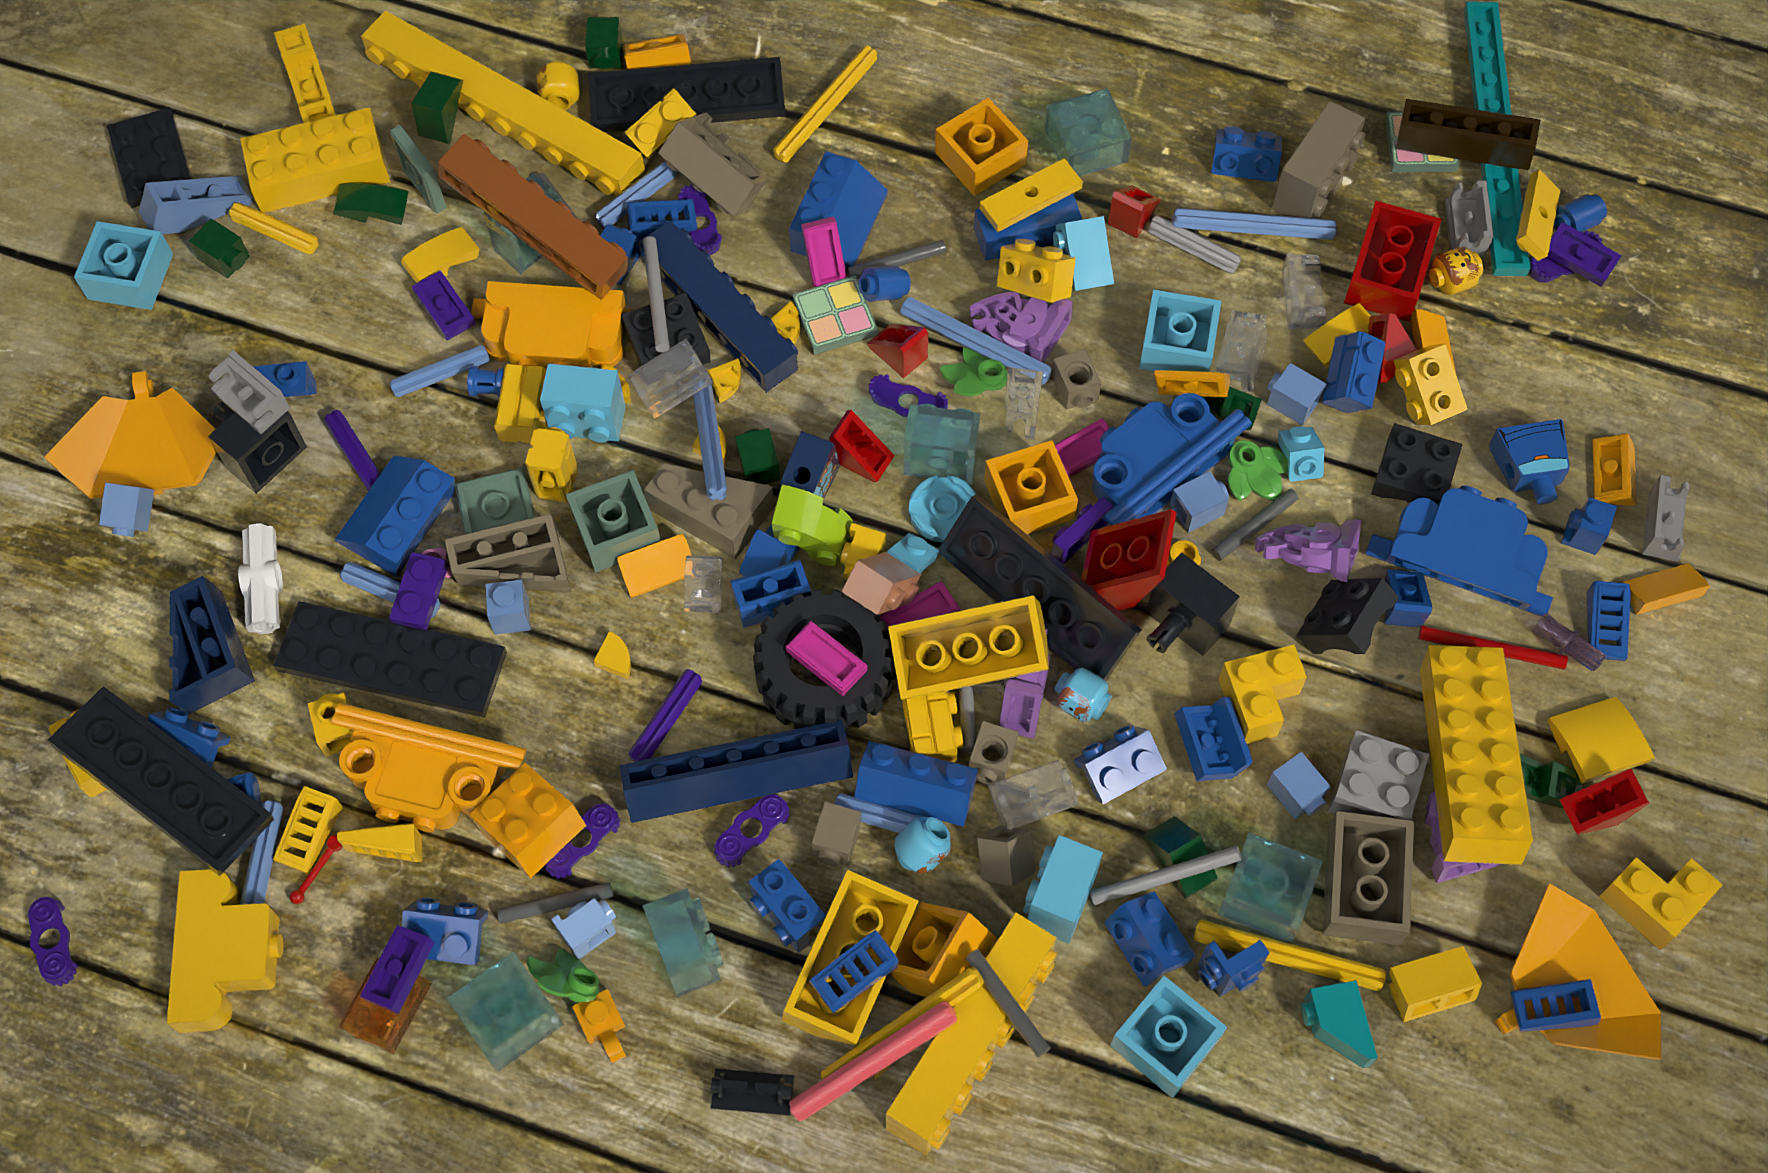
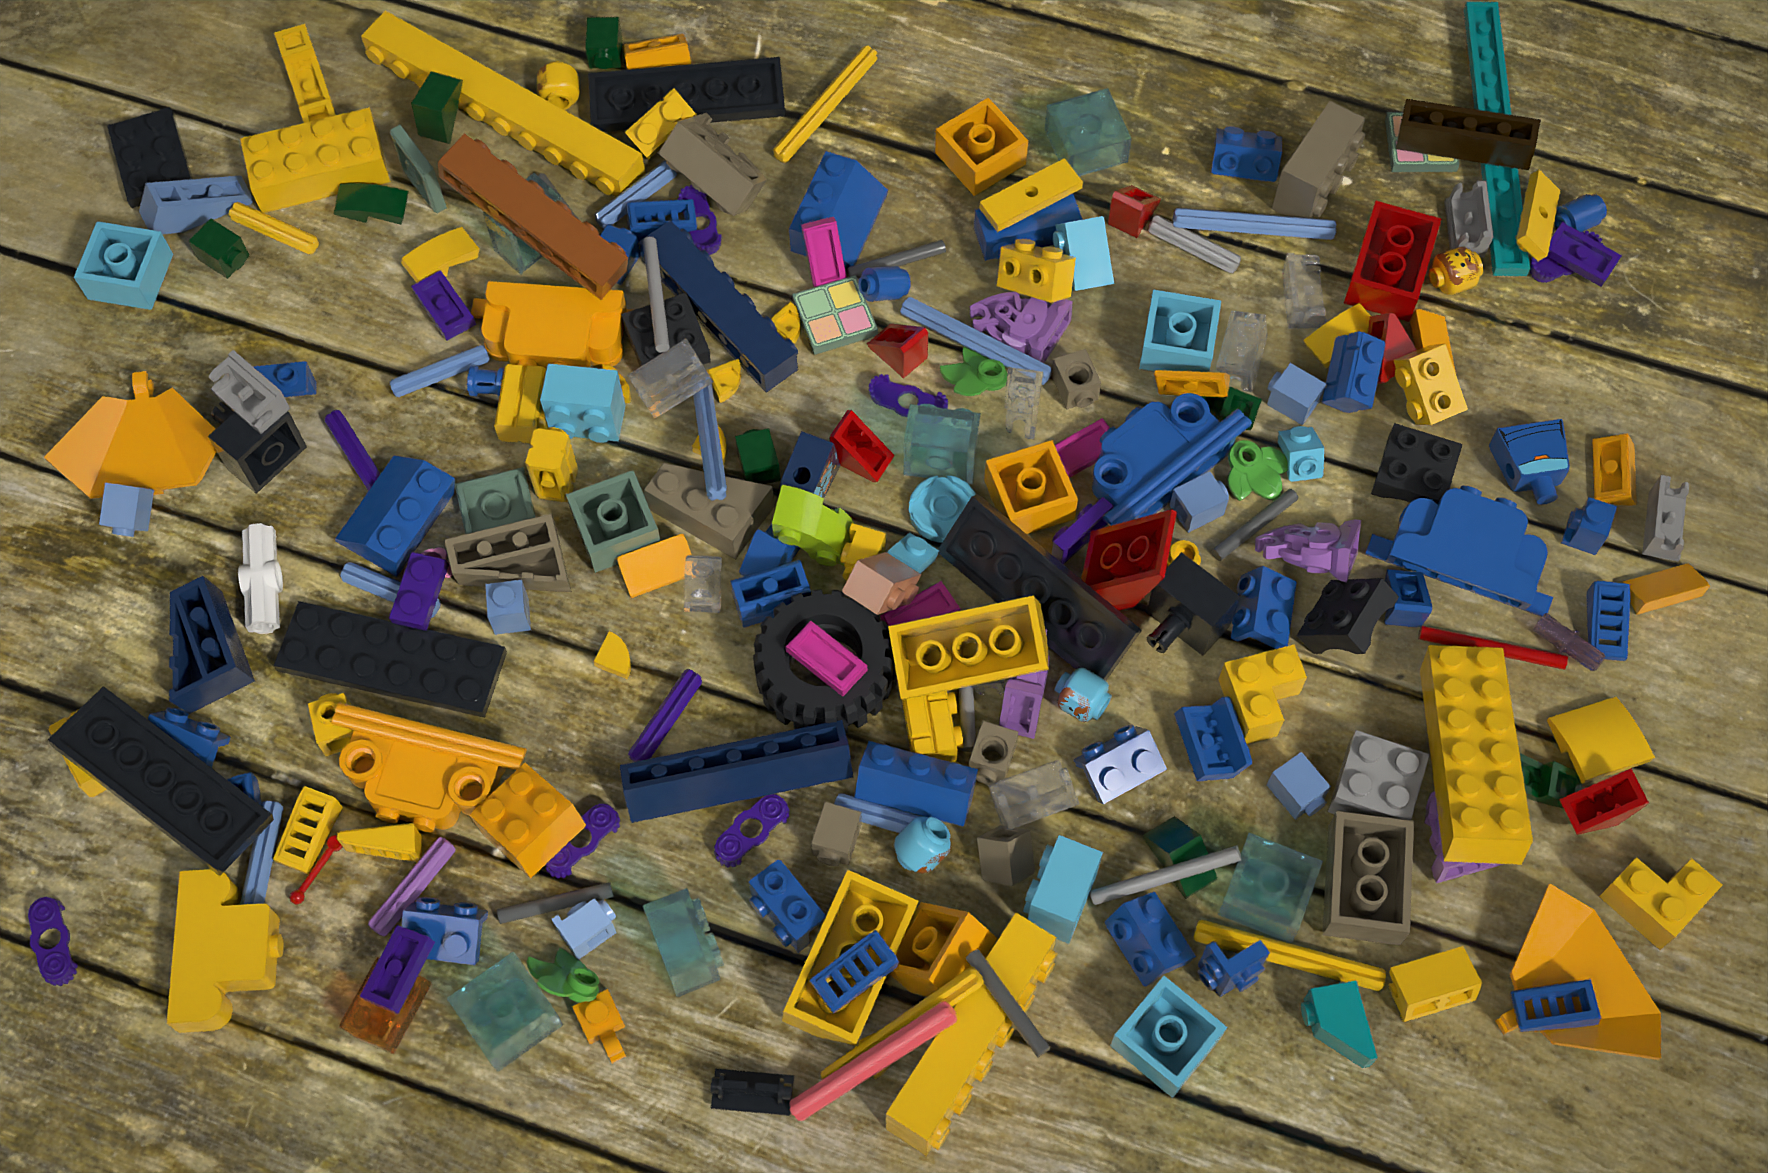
(411, 886): none -> medium lavender axle
(1264, 607): none -> blue bracket

